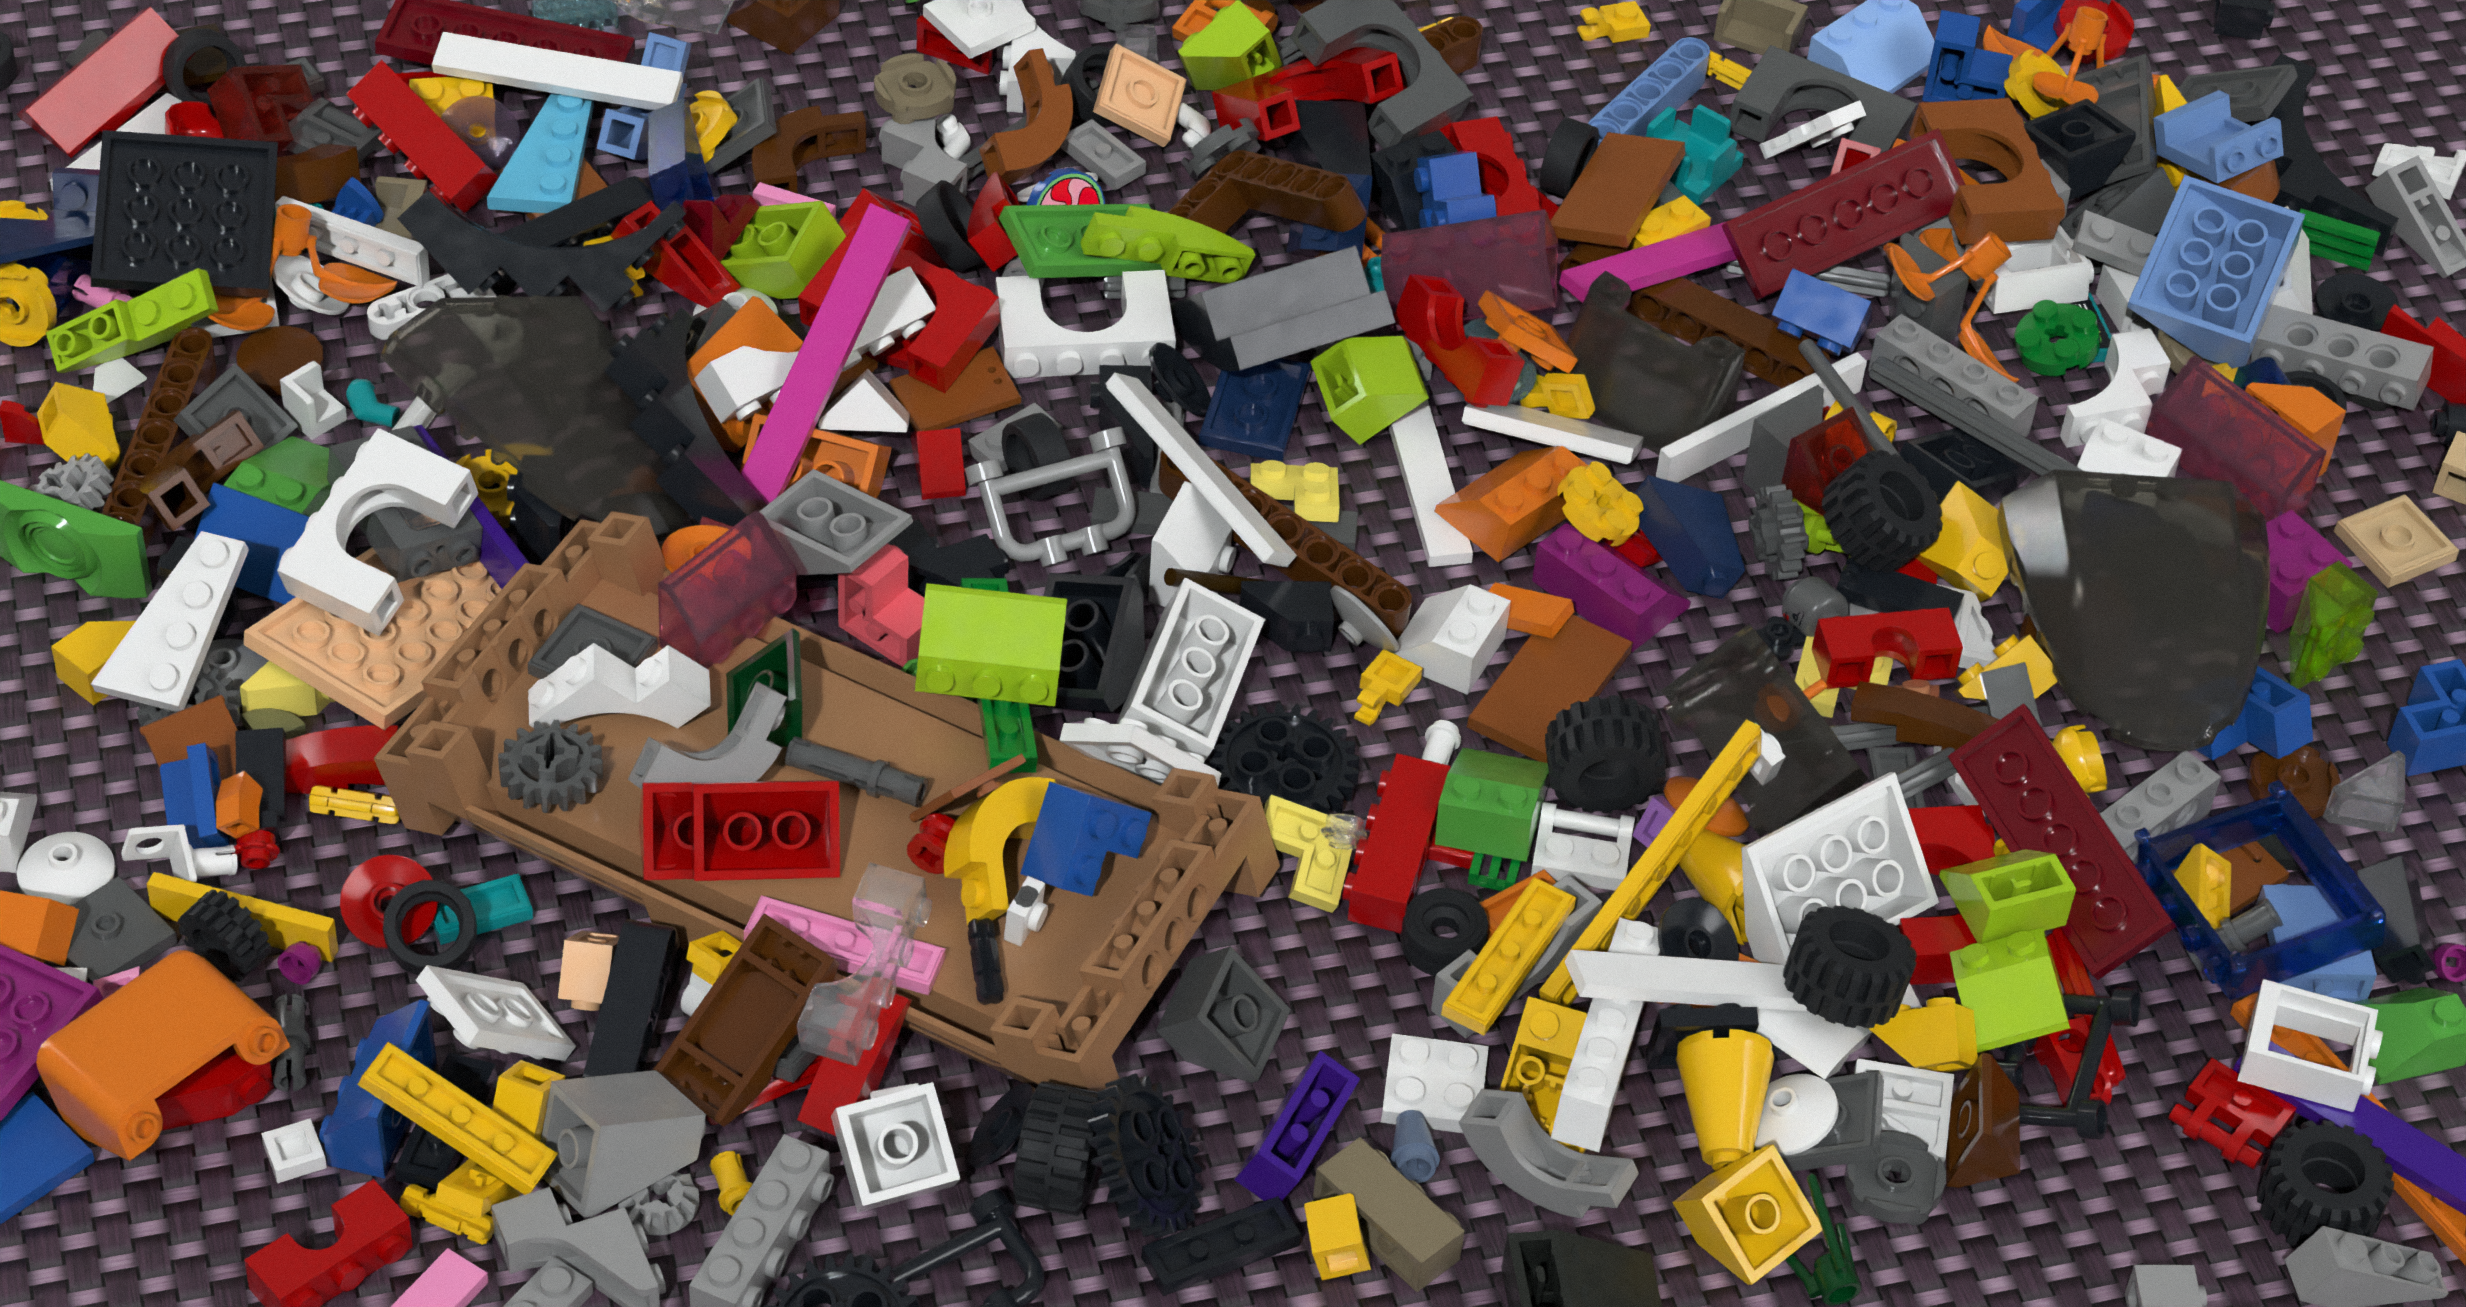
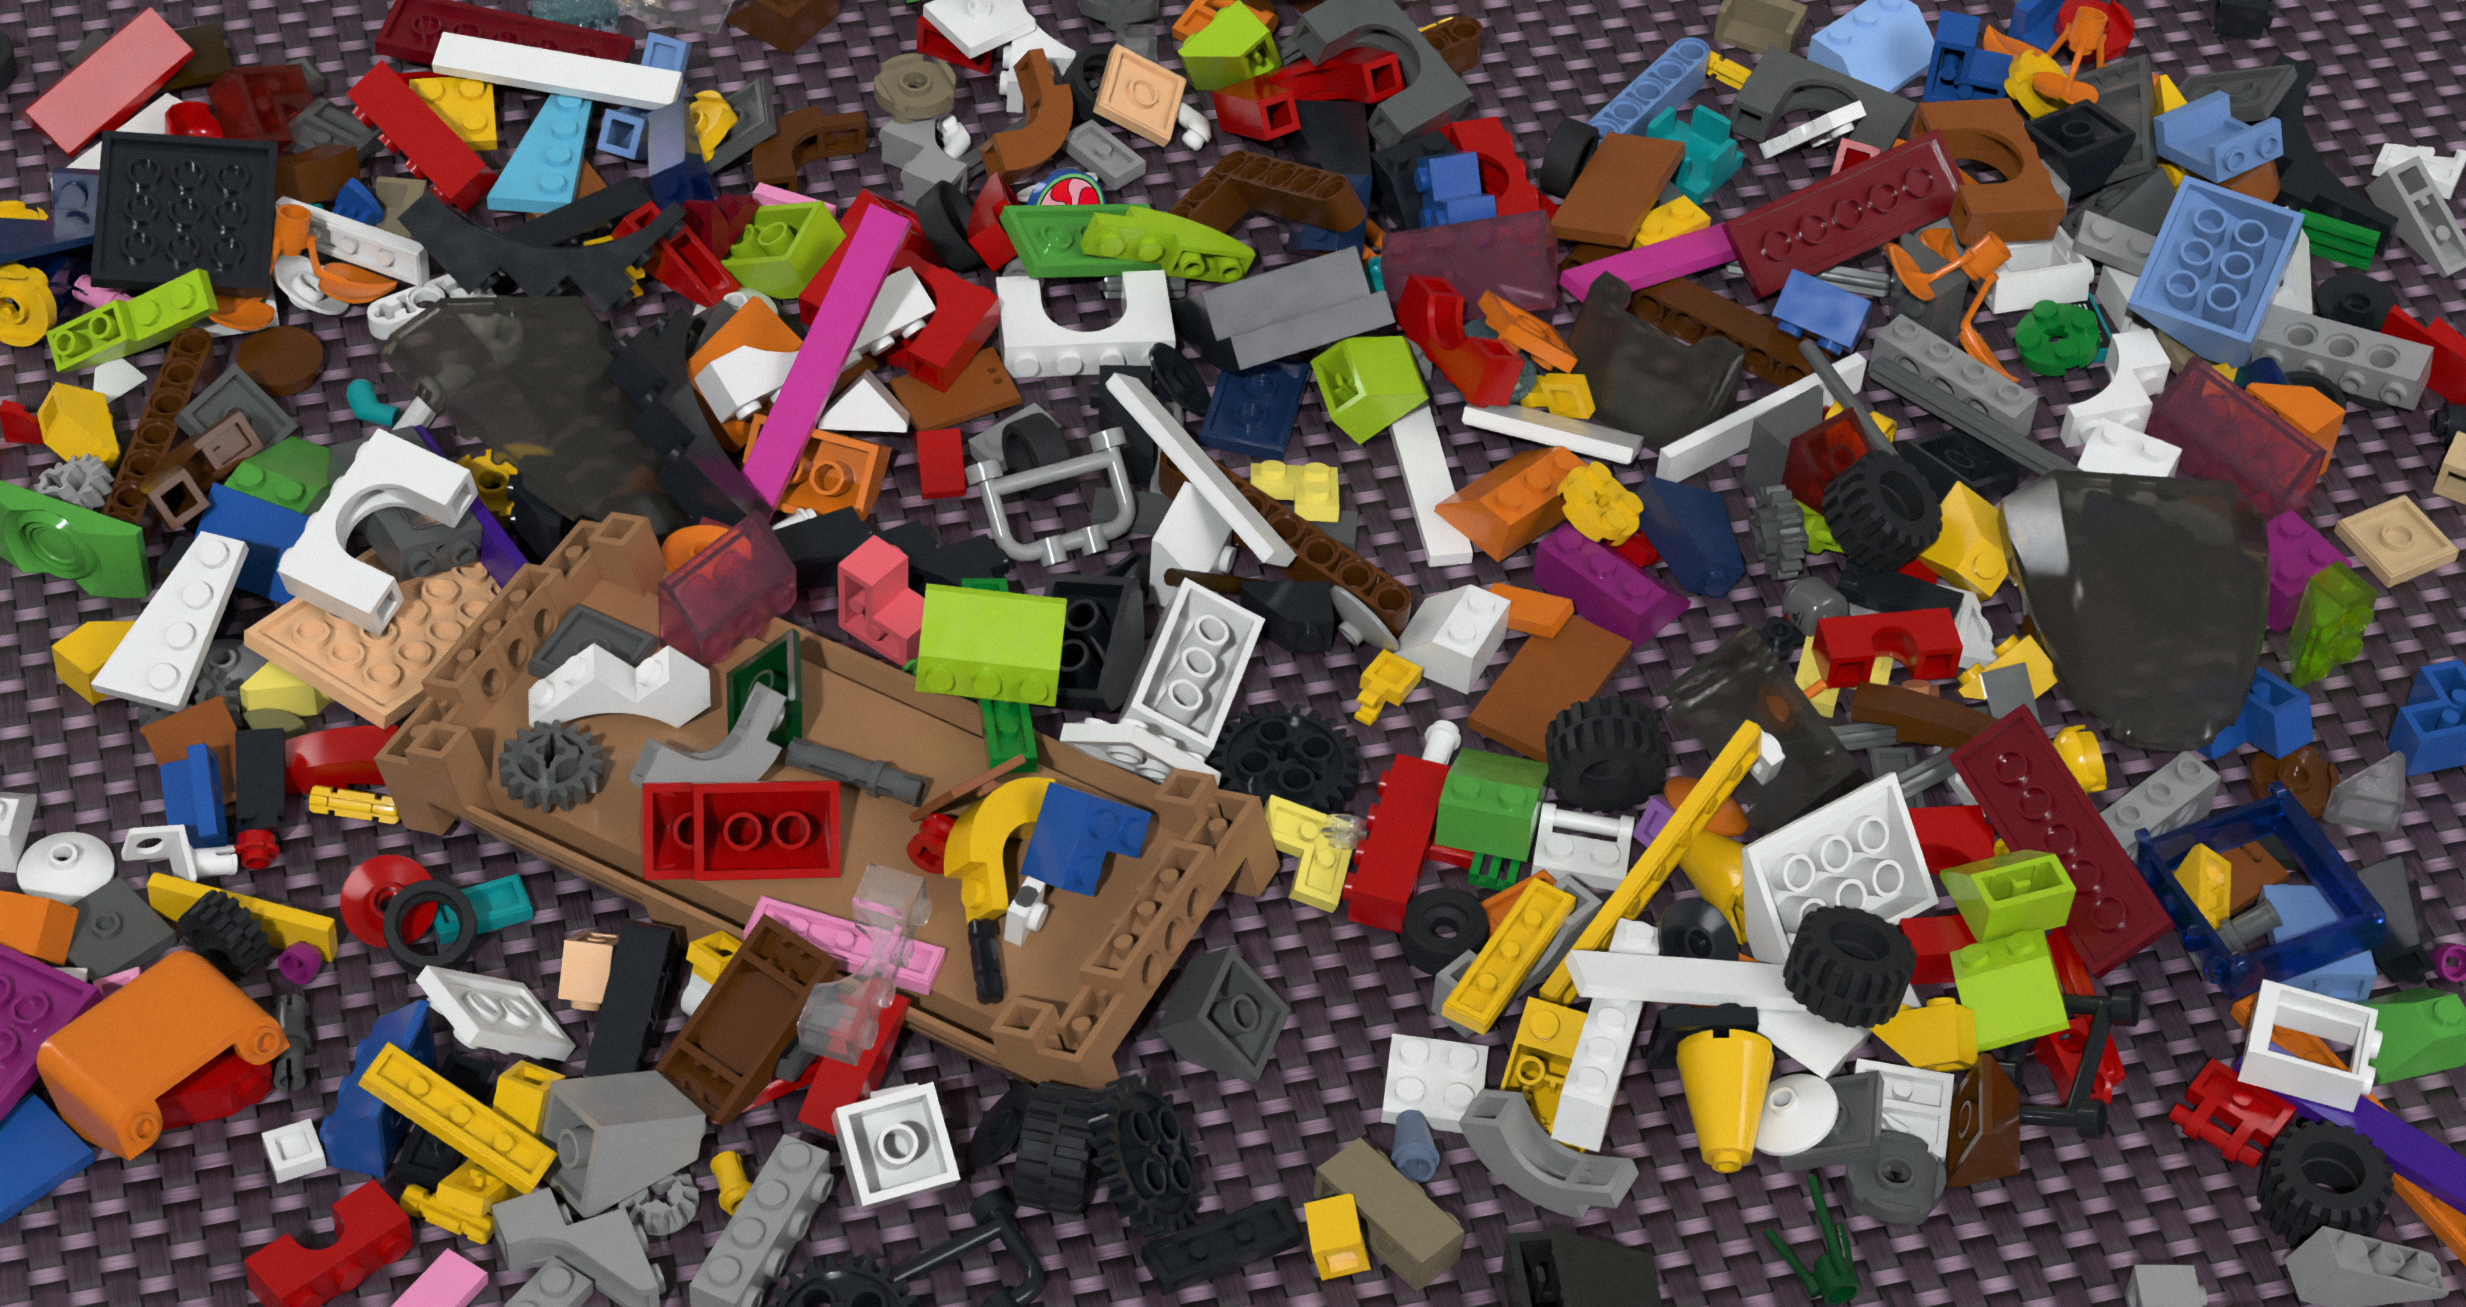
(183, 48): black tyre -> none
(238, 805): orange piece -> none
(309, 403): white panel -> none
(501, 128): dish -> none
(831, 524): light grey slope -> none
(1220, 143): dark grey plate -> none
(1297, 1128): dark purple brick -> none
(1618, 21): yellow plate -> none
(1749, 1214): yellow slope -> none

